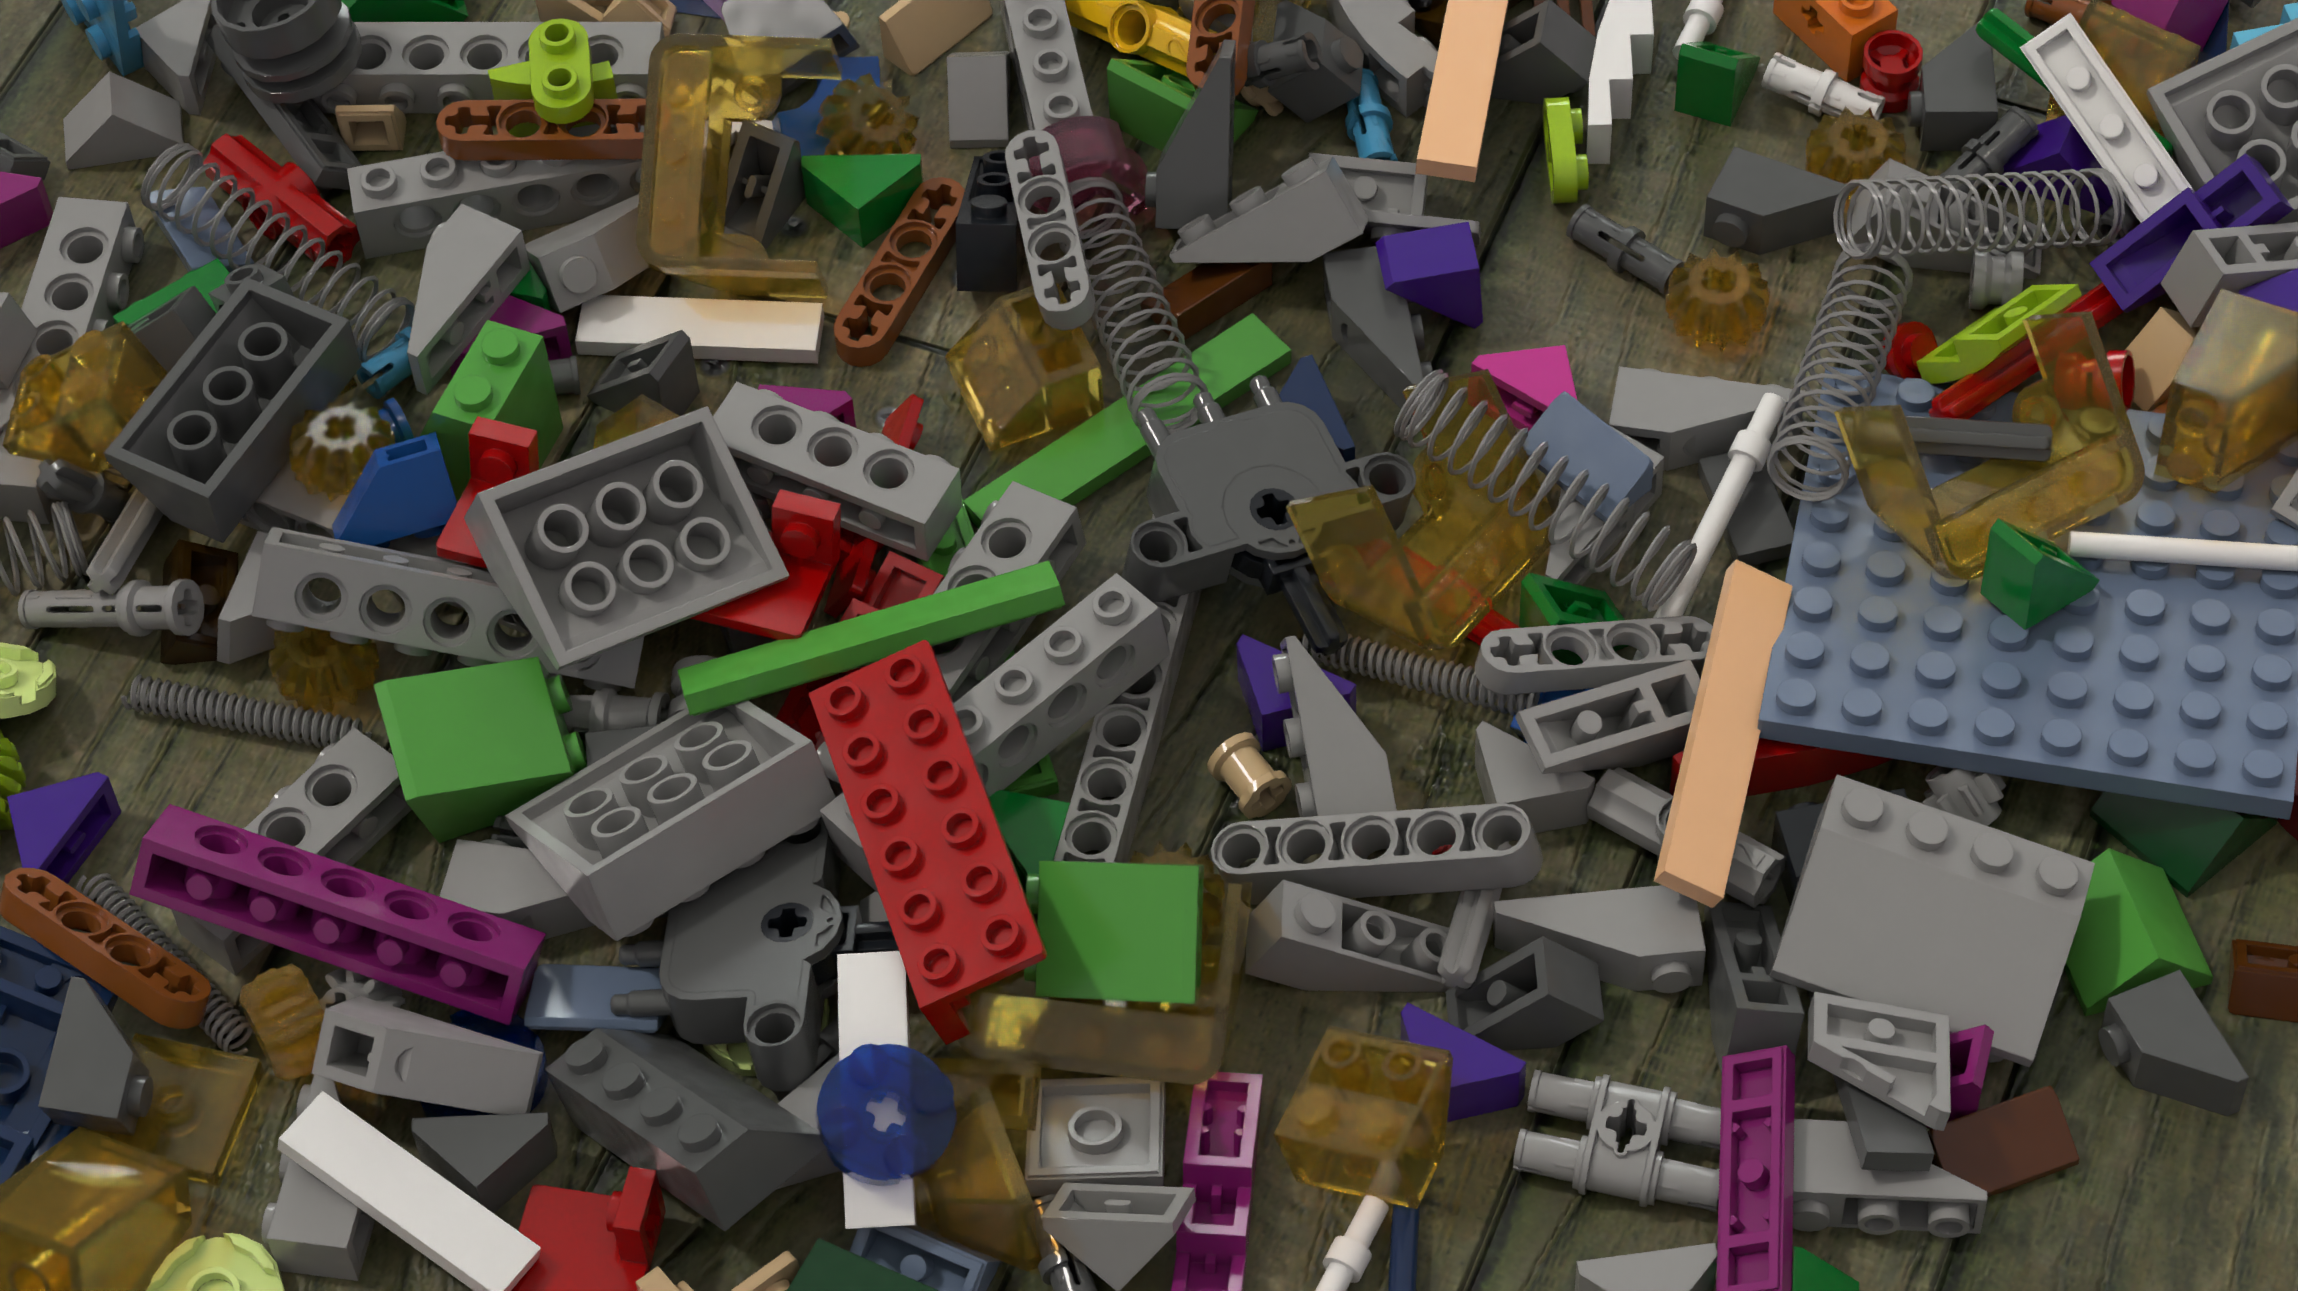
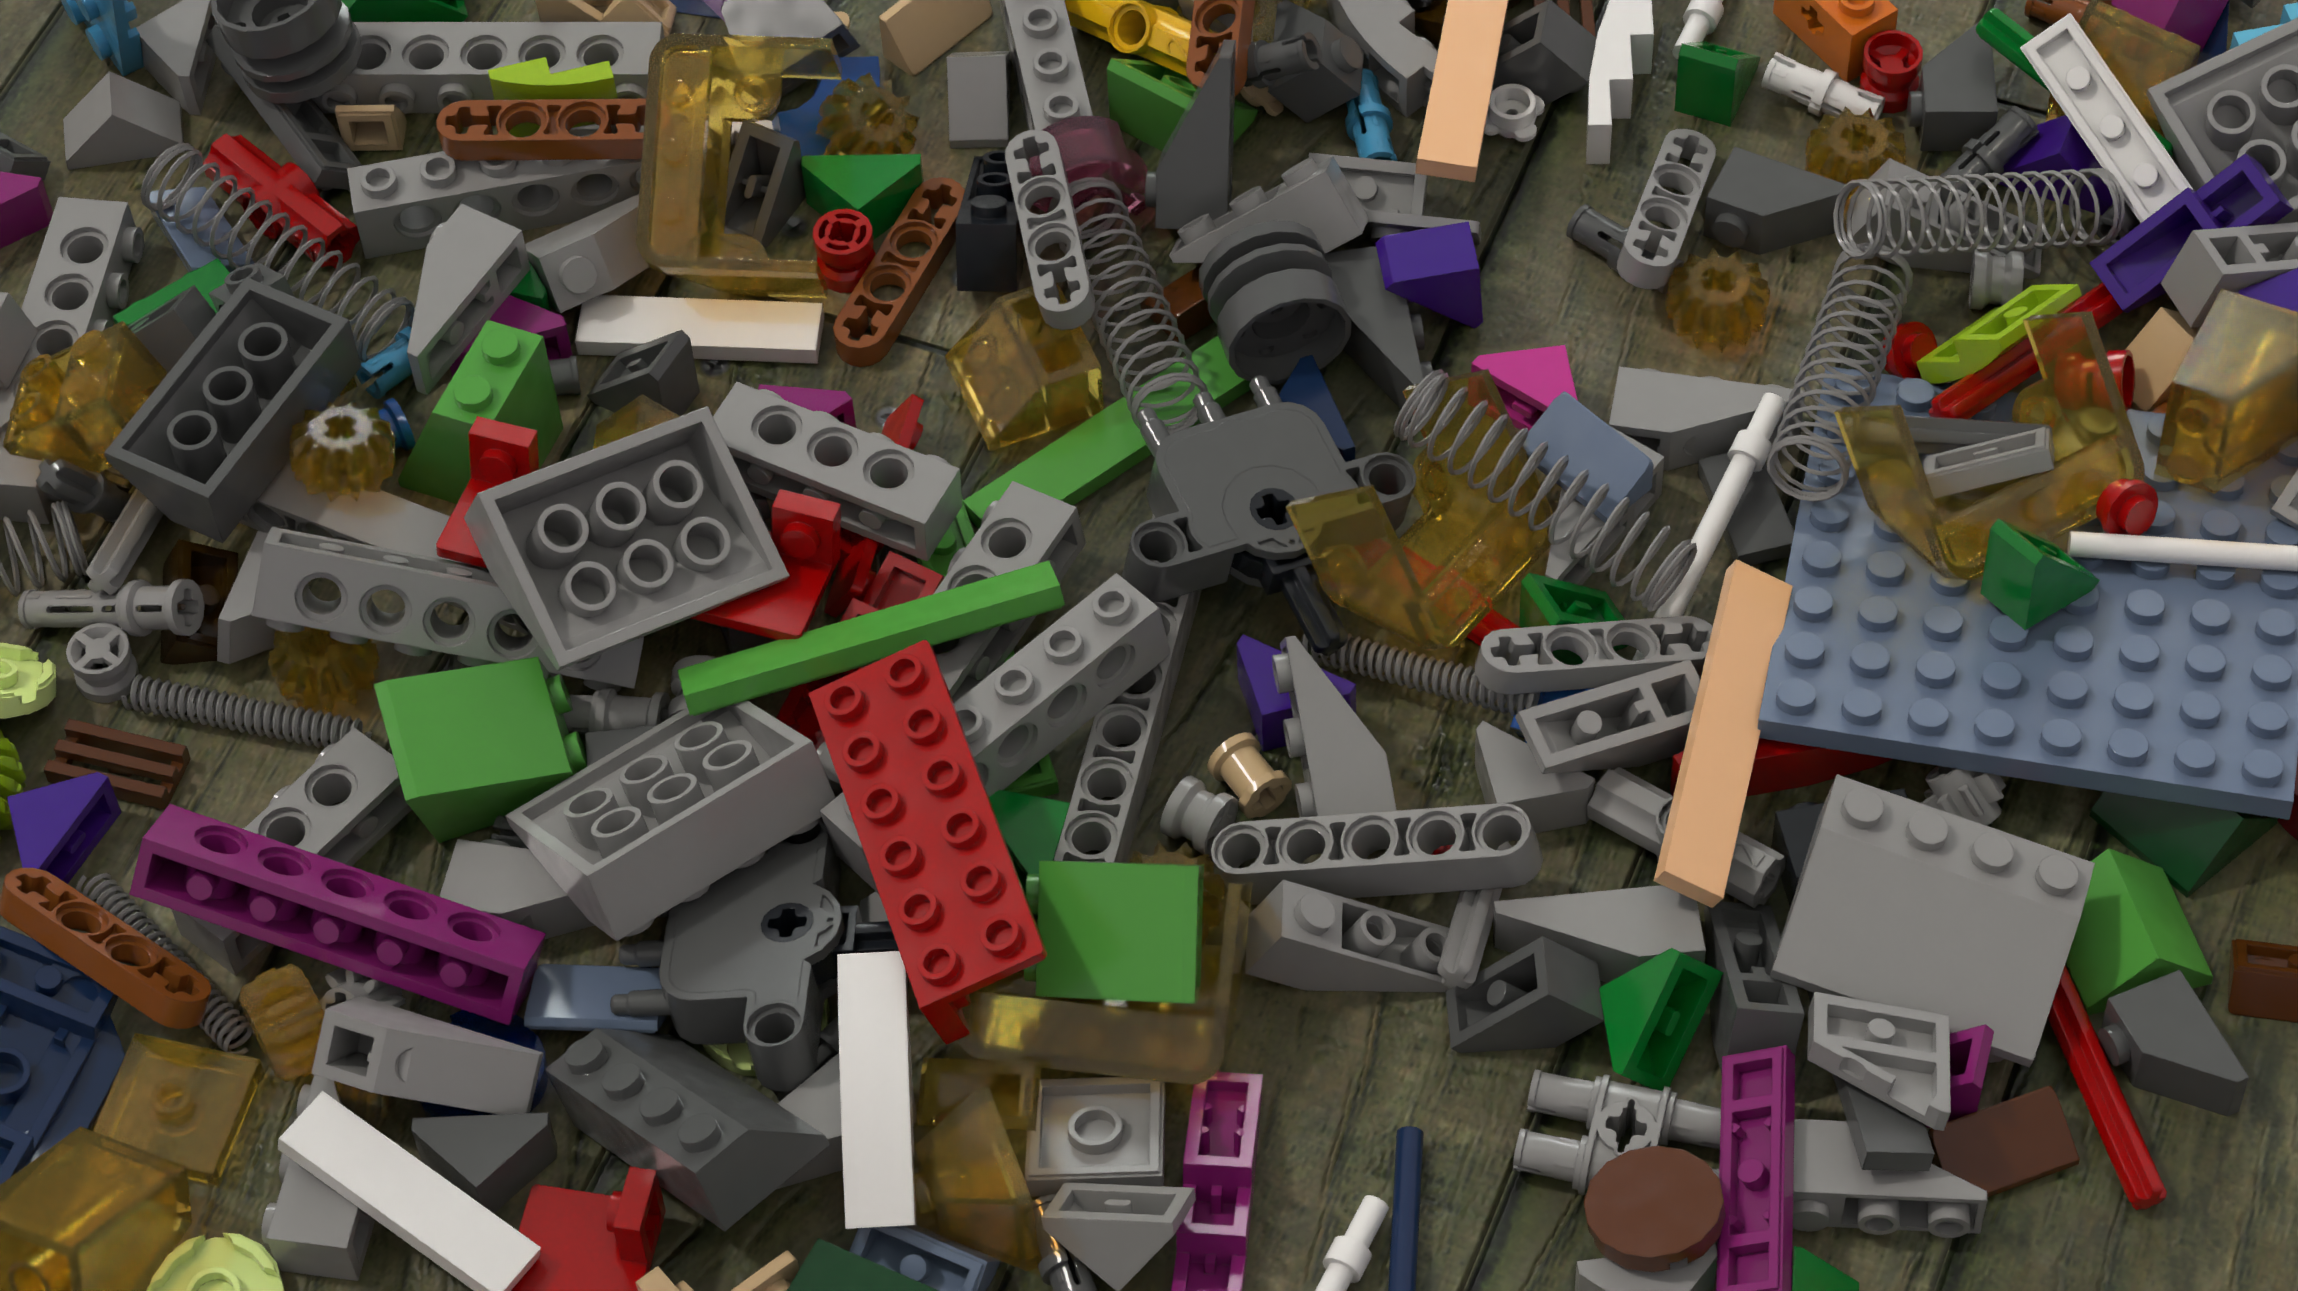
(94, 1069): dark grey slope -> none
(105, 647): none -> light grey wheel
(122, 755): none -> reddish brown tile
(398, 495): blue slope -> none
(561, 71): lime plate -> none
(843, 248): none -> red wheel
(848, 1129): clear blue plate -> none
(1197, 814): none -> light grey wheel
(1274, 300): none -> dark grey wheel
(1369, 1117): clear yellow slope -> none
(1482, 1074): dark purple slope -> none
(1513, 112): none -> white plate
(1565, 168): lime plate -> none
(1654, 1208): none -> reddish brown tile
(1655, 1015): none -> green slope
(1666, 207): none -> light grey beam
(1990, 462): none -> light grey tile
(2104, 1098): none -> red axle
(2127, 507): none -> red plate

